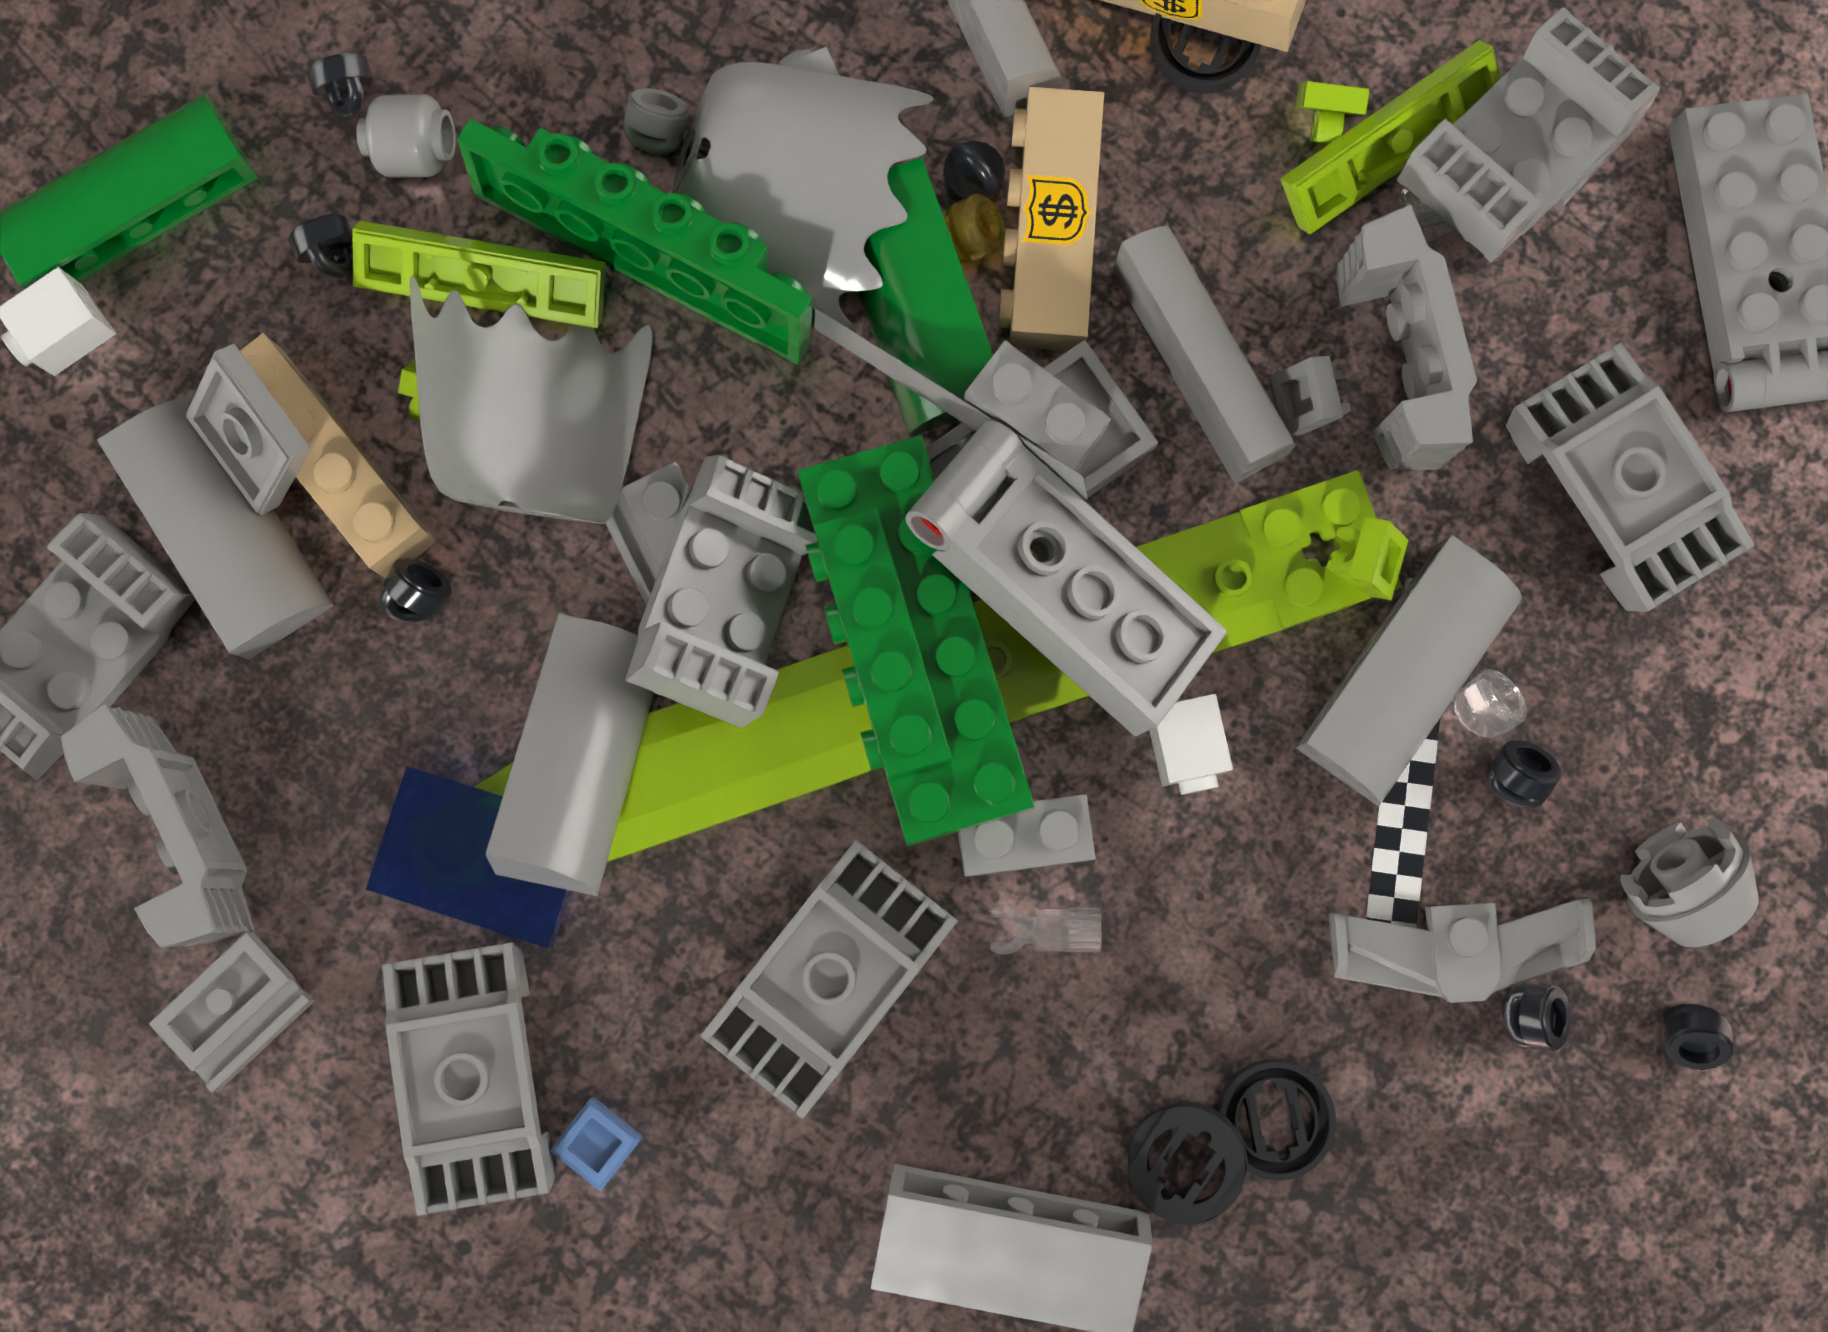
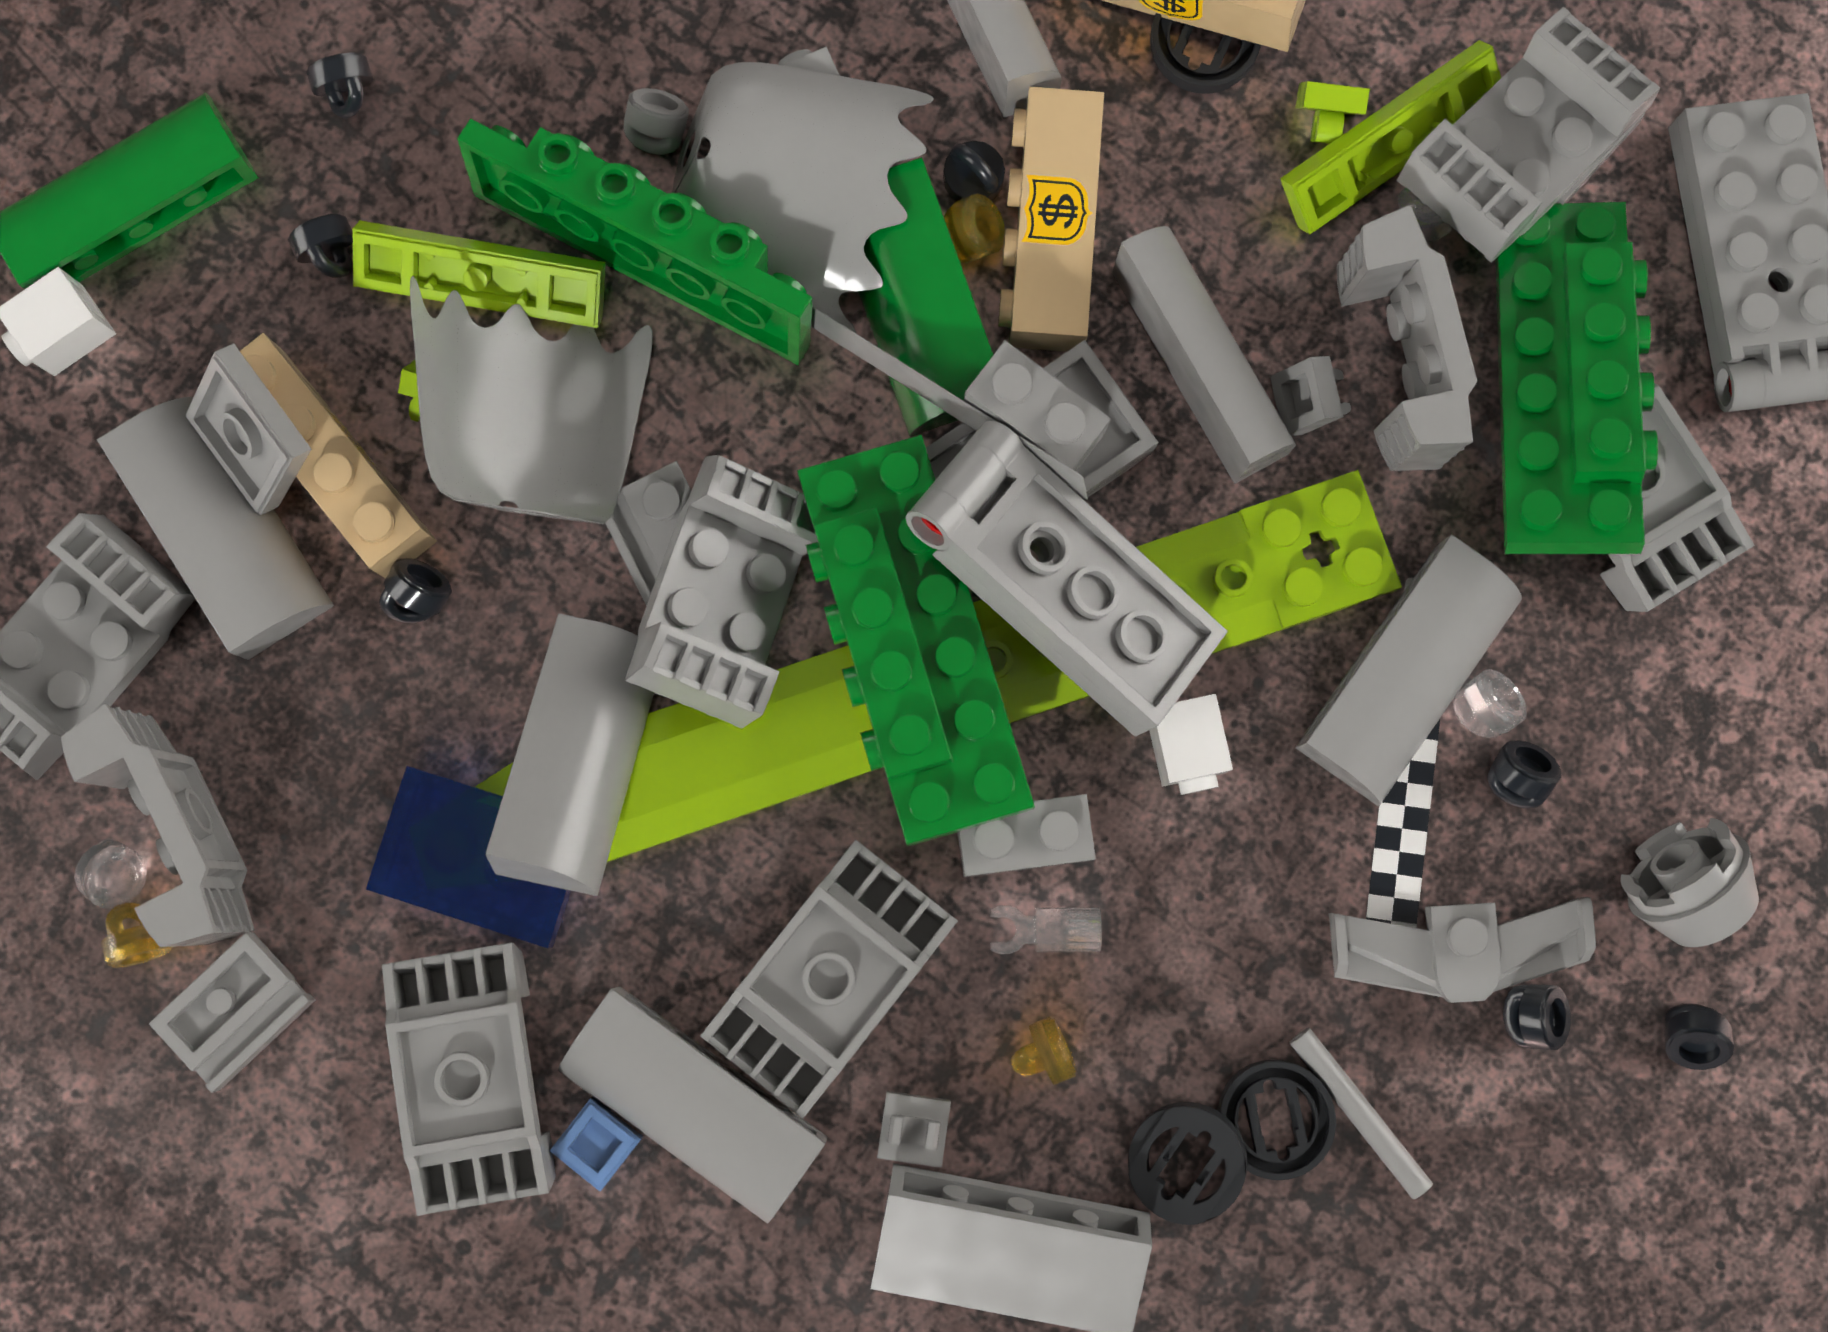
(110, 874): none -> clear tile
(130, 945): none -> clear yellow tile
(406, 135): light grey head -> none
(692, 1103): none -> light grey brick
(914, 1129): none -> light grey tile
(1046, 1053): none -> clear yellow tile
(1361, 1113): none -> light grey piece
(1376, 557): lime tile -> none
(1574, 384): none -> green plate

